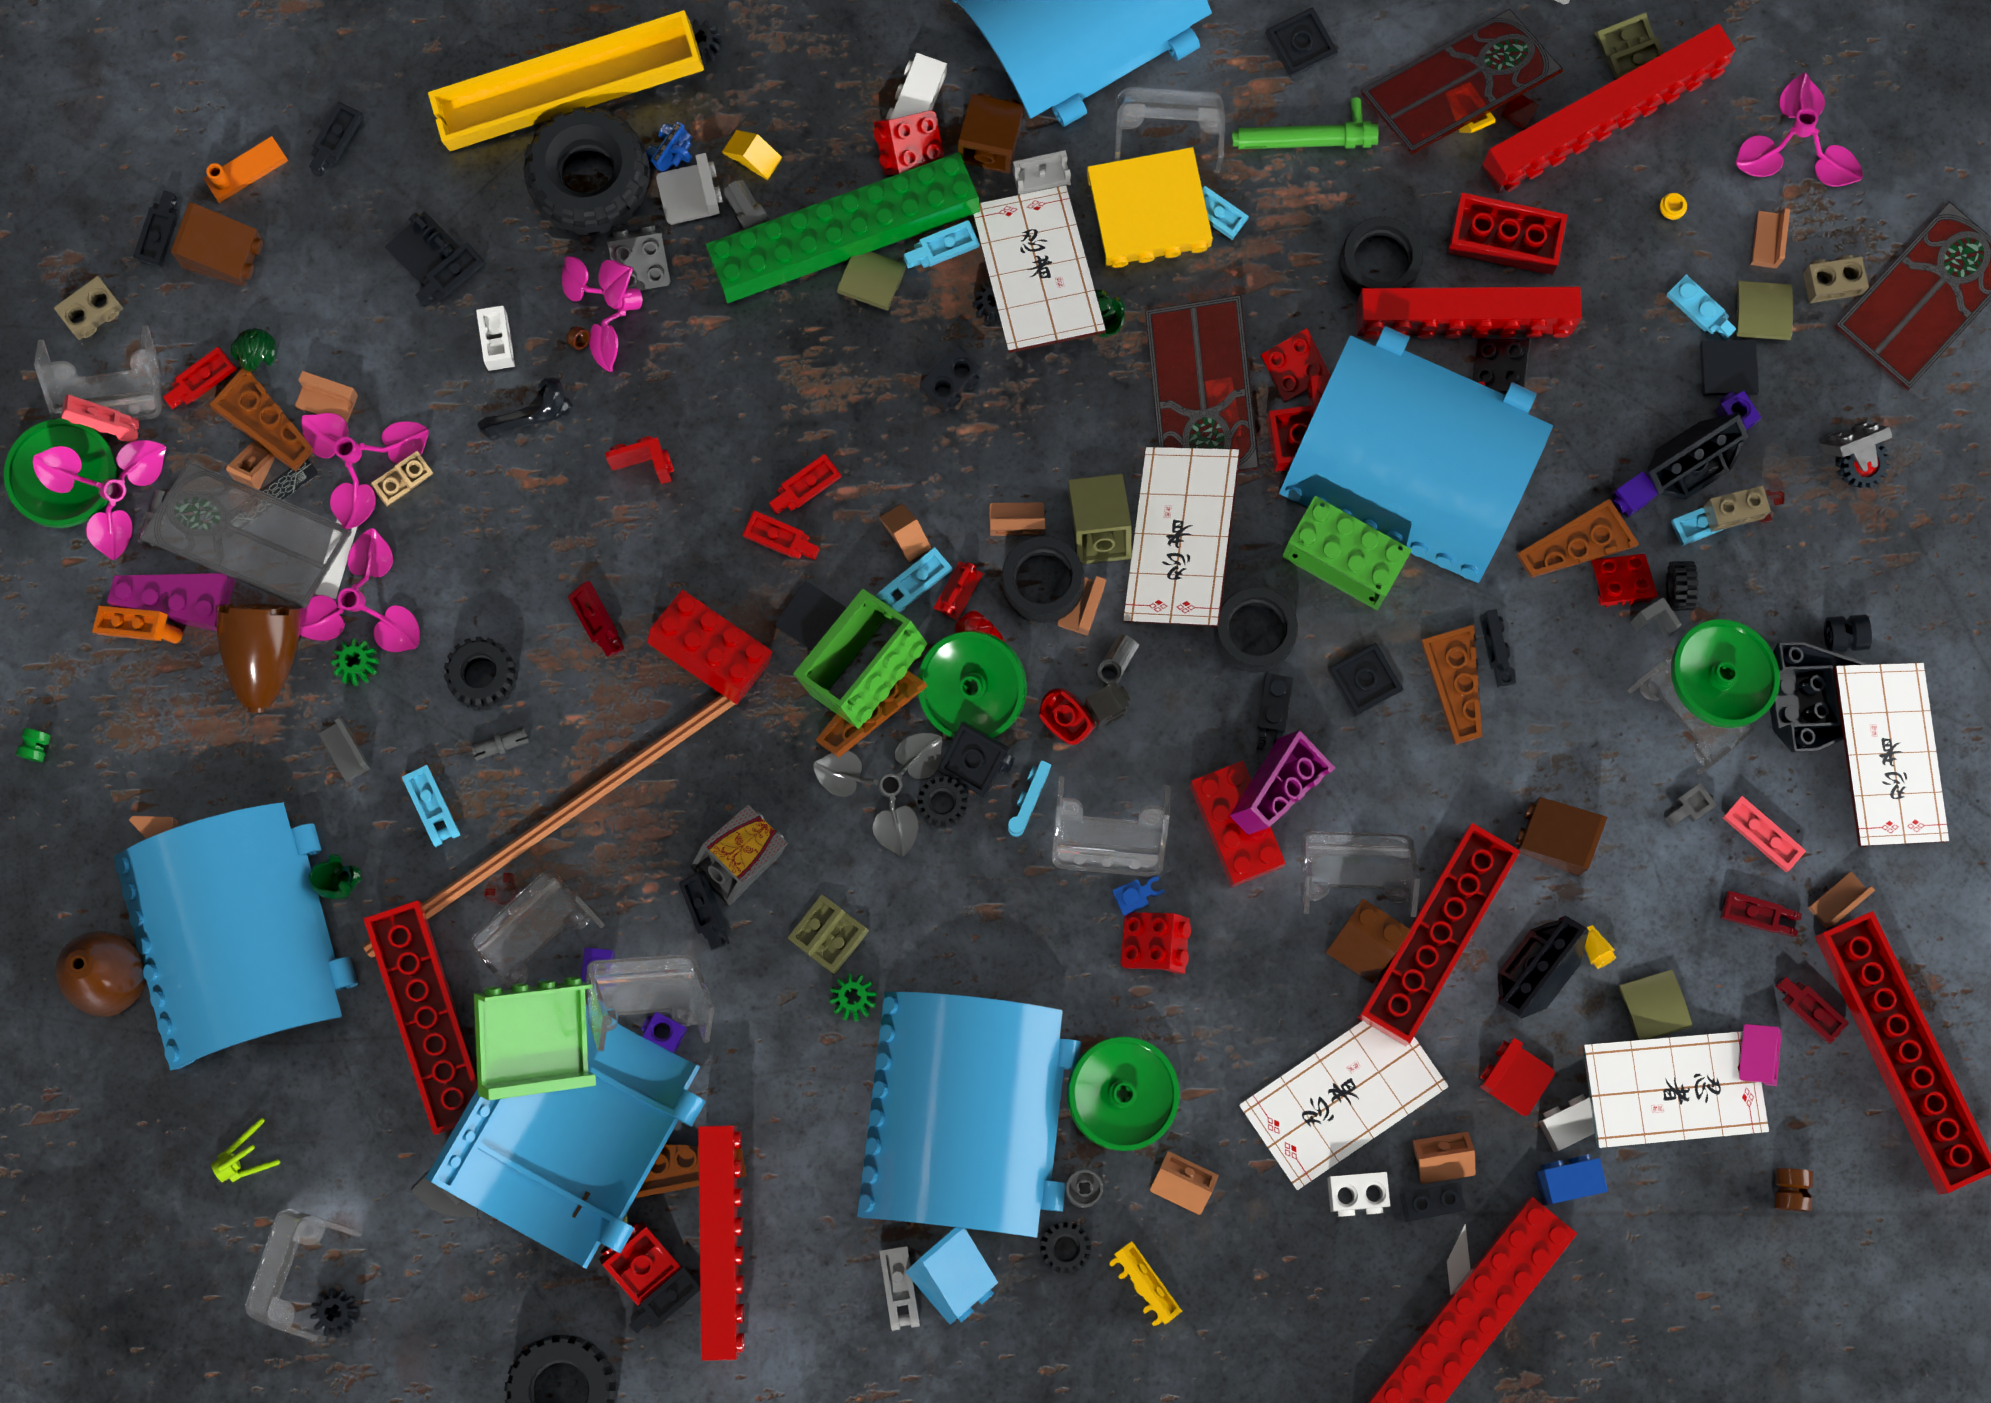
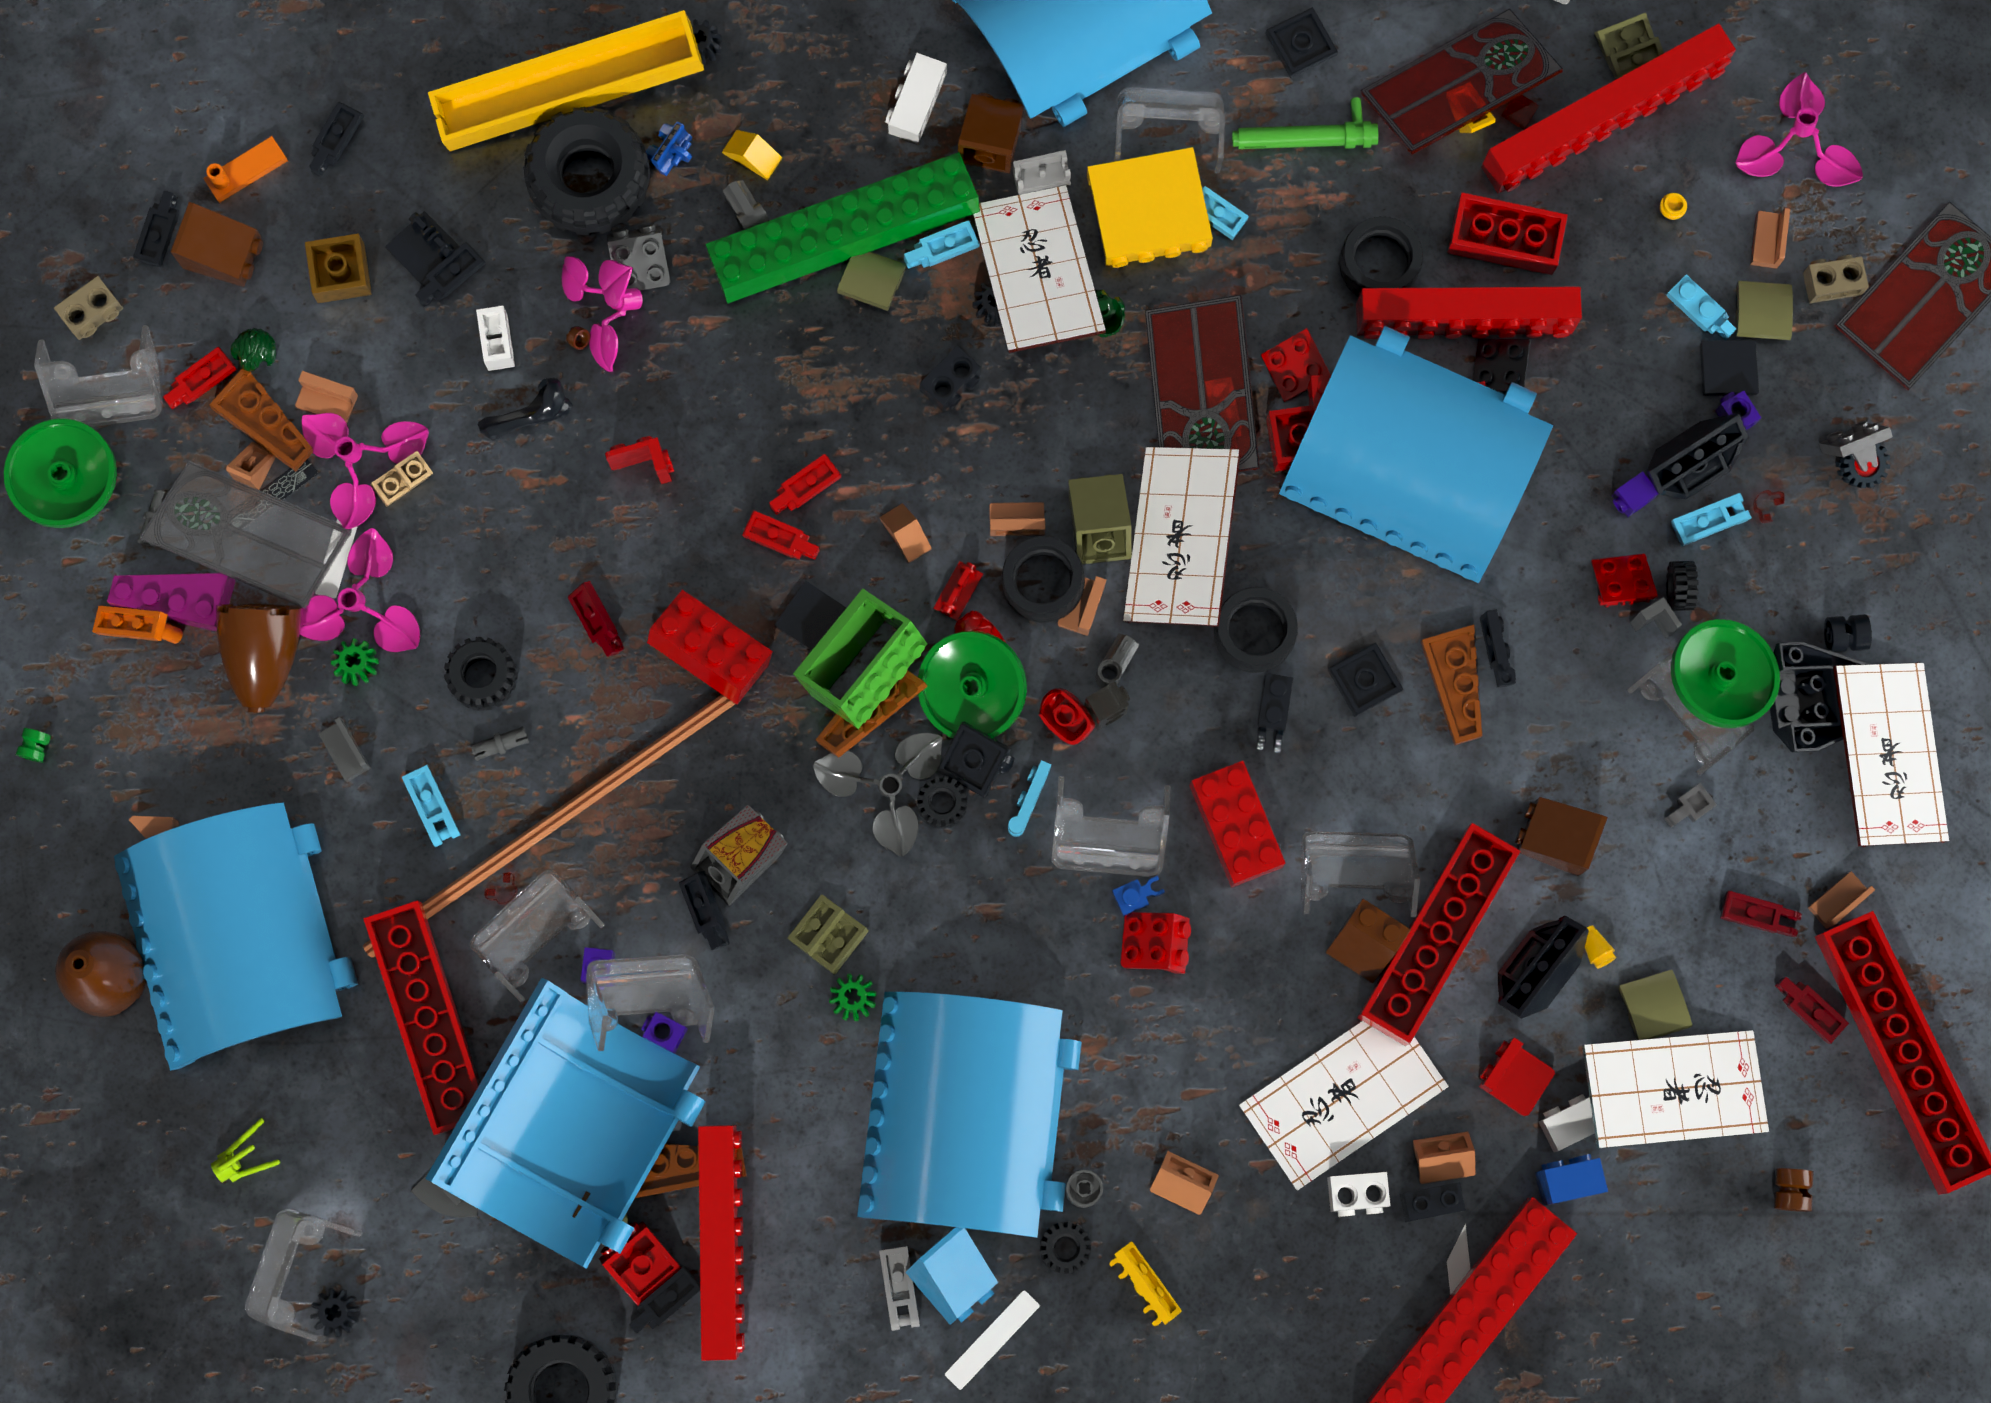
(100, 418): coral hinge -> none
(110, 530): dark pink plant -> none
(333, 879): dark green hair -> none
(338, 268): none -> pearl gold brick
(532, 1039): panel -> none
(689, 191): light grey bracket -> none
(908, 142): red bracket -> none
(915, 580): medium azure plate -> none
(992, 1340): none -> white sticker
(1123, 1093): green dish -> none
(1282, 780): magenta wedge -> none
(1346, 553): bright green hose -> none
(1581, 540): dark orange wing -> none
(1737, 508): dark tan brick -> none
(1760, 1054): dark pink panel -> none
(1764, 834): coral plate -> none

